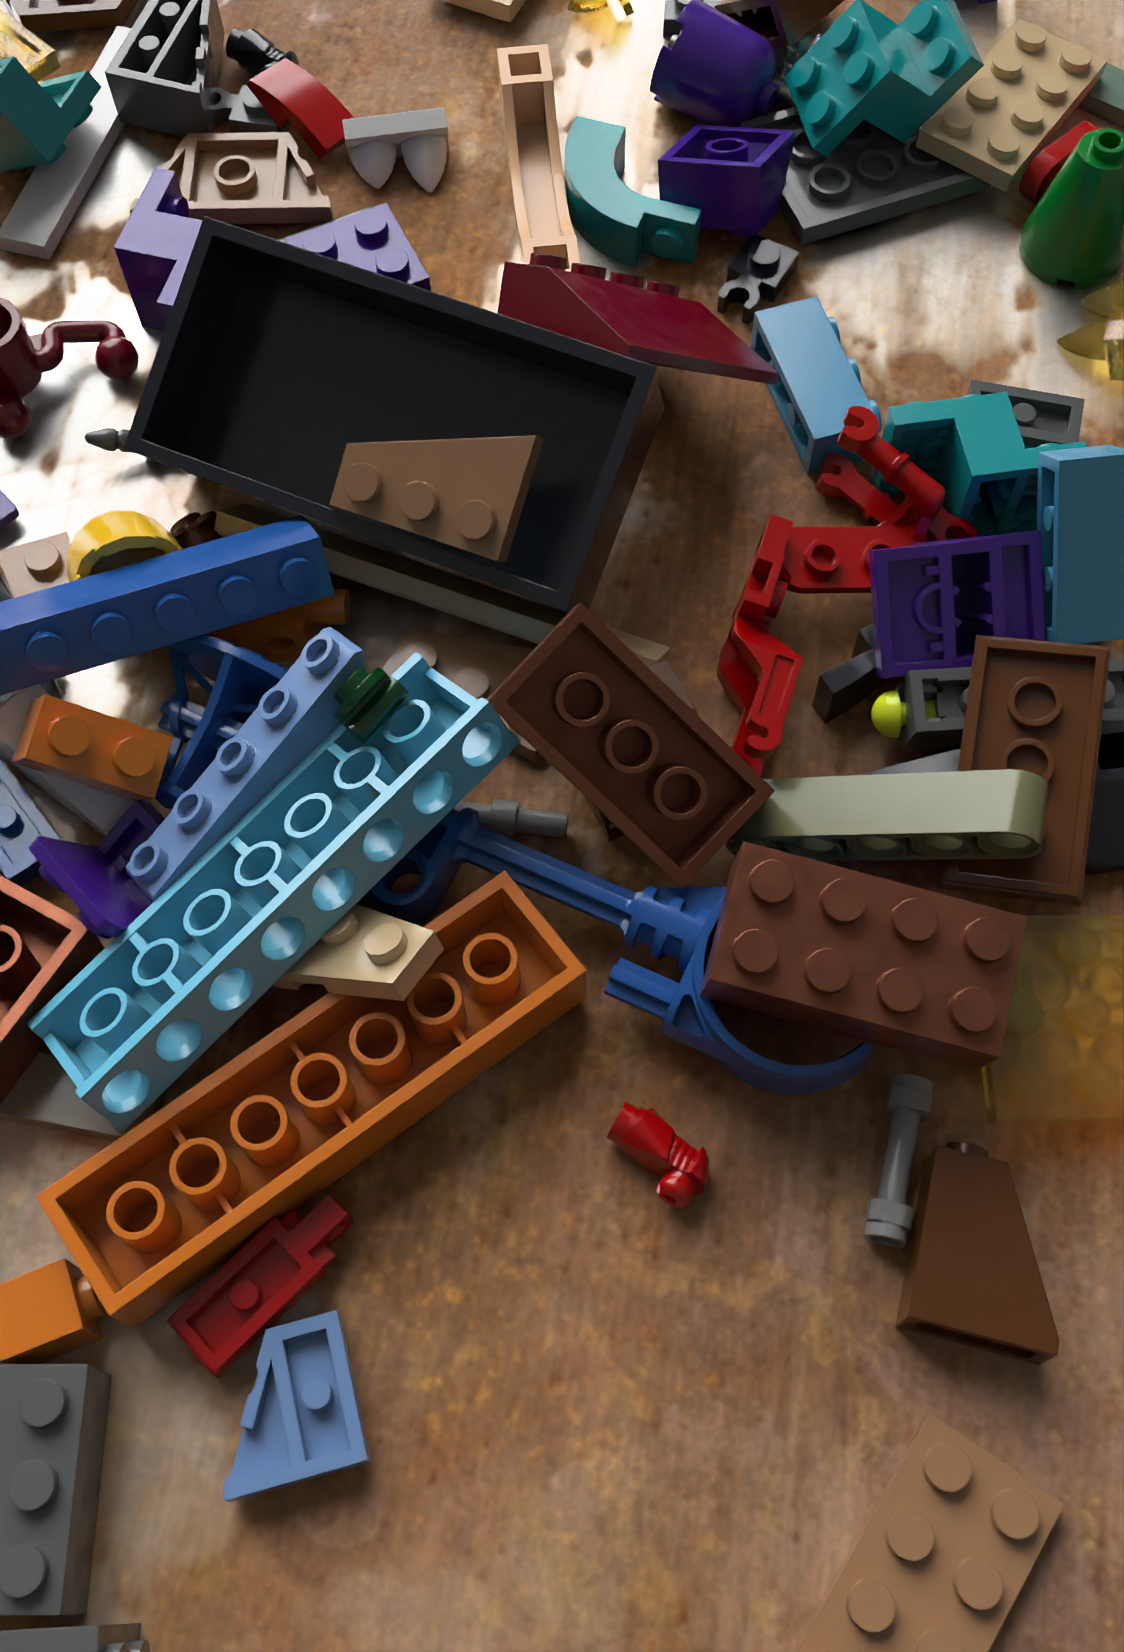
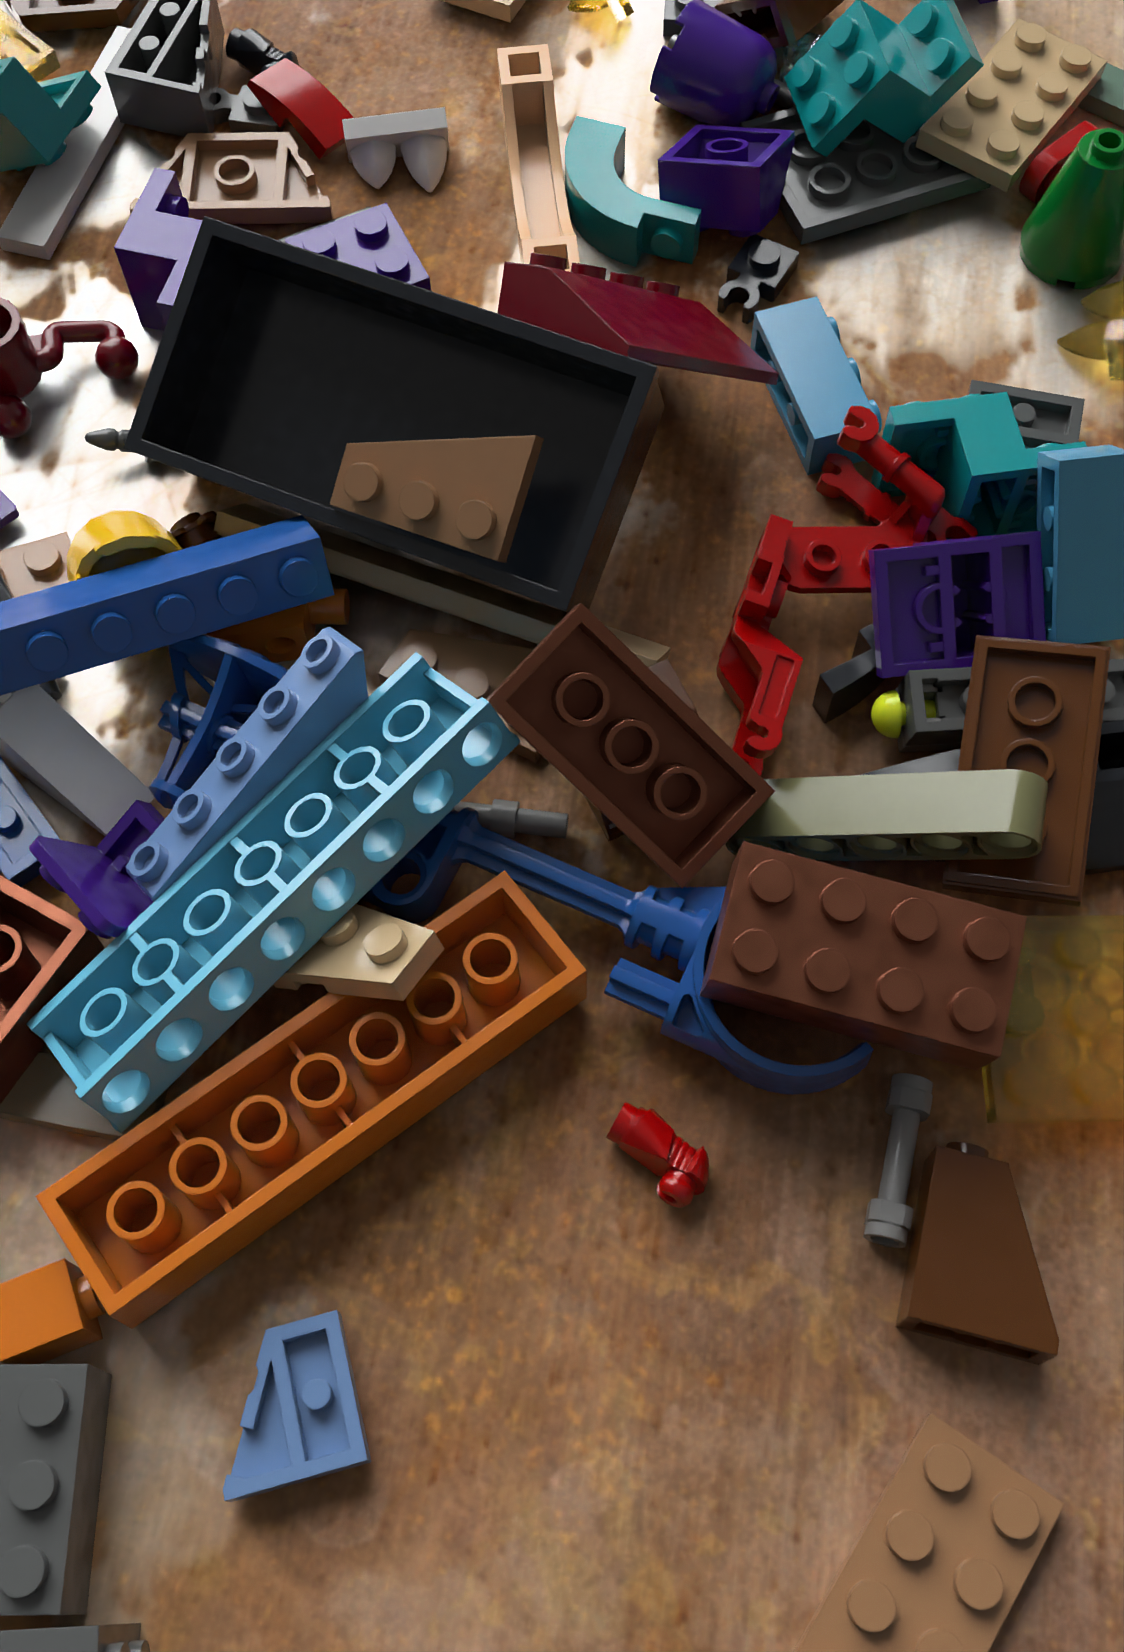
(92, 748): orange brick -> none
(259, 1284): red hinge -> none
(368, 702): dark green plate -> none

